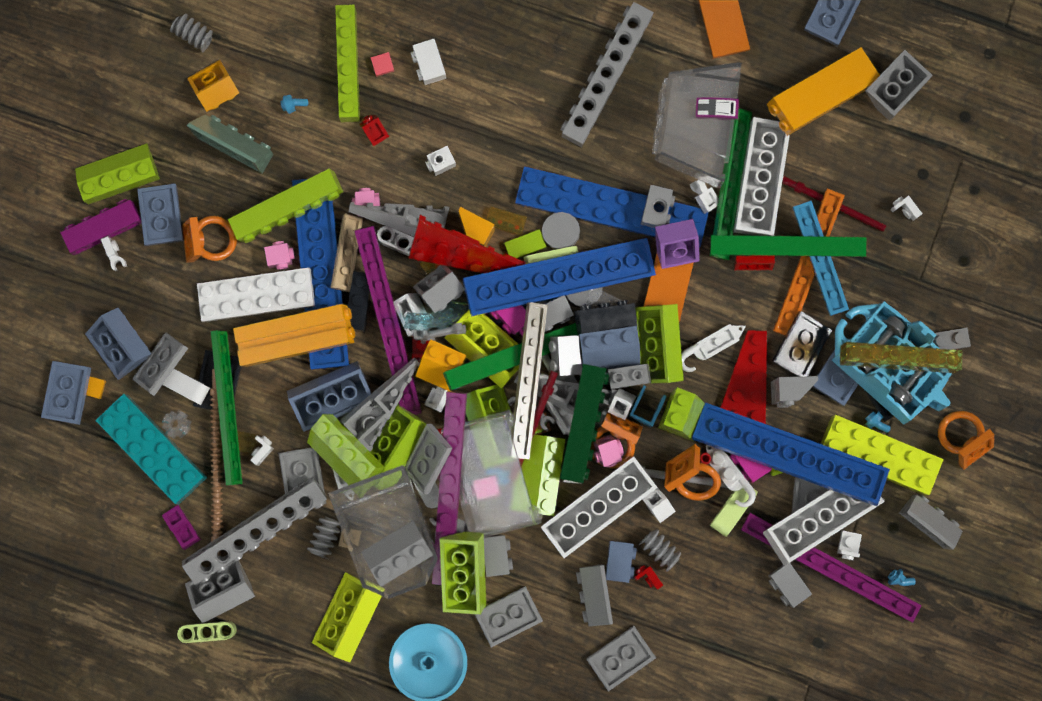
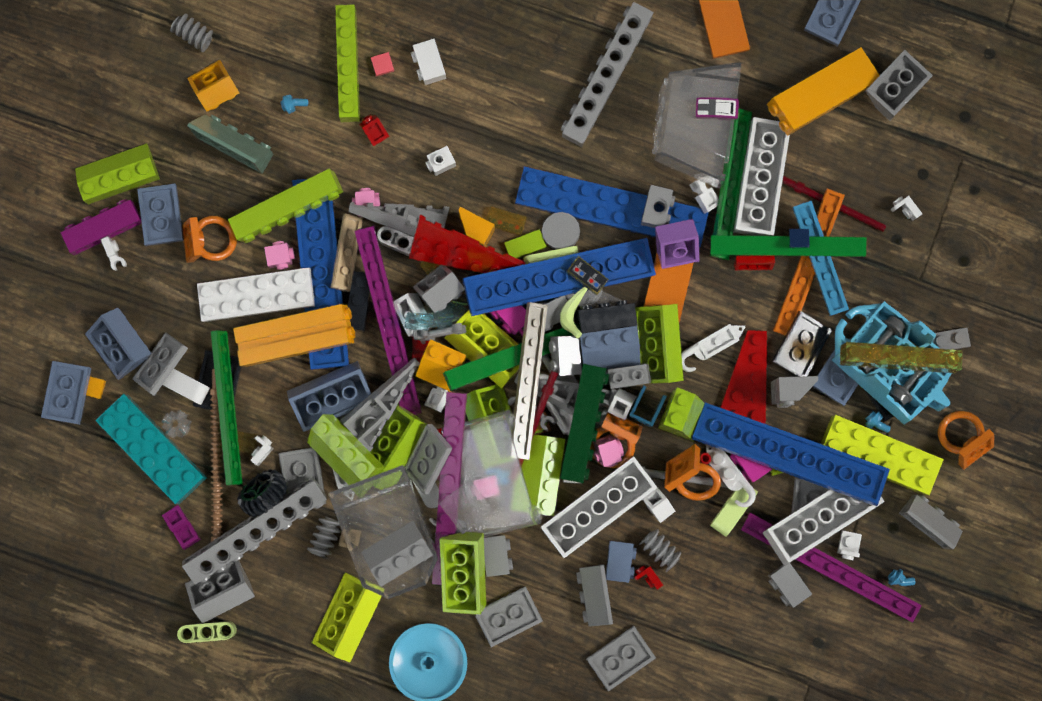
(262, 493): none -> black gear
(466, 506): none -> clear tile
(568, 311): none -> yellowish green piece
(587, 275): none -> tile
(799, 238): none -> dark blue slope

